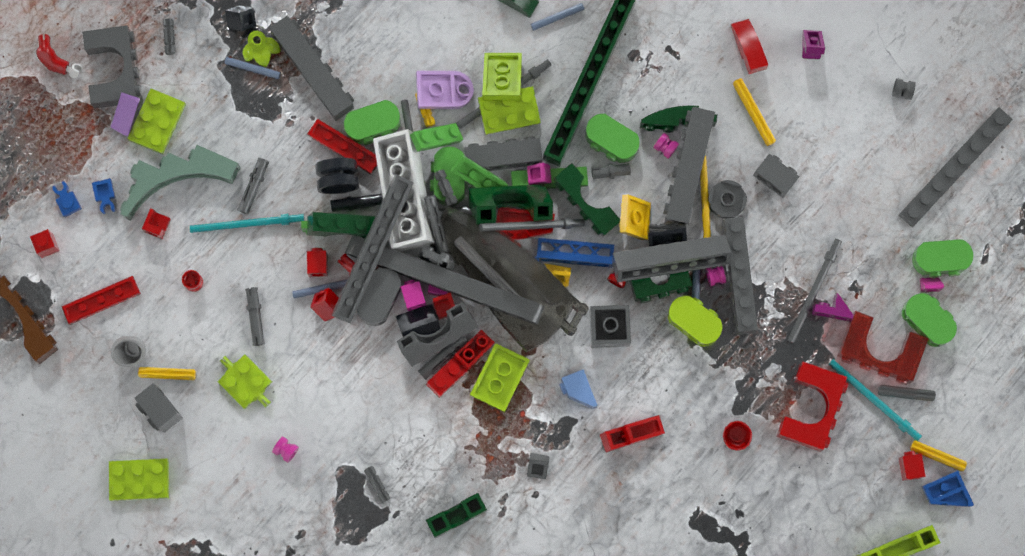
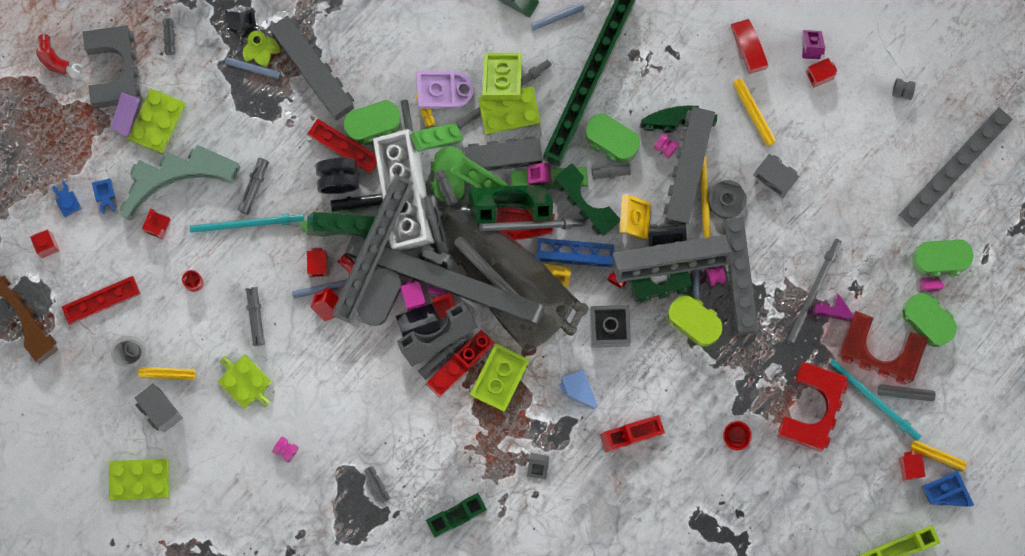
(821, 72): none -> red brick

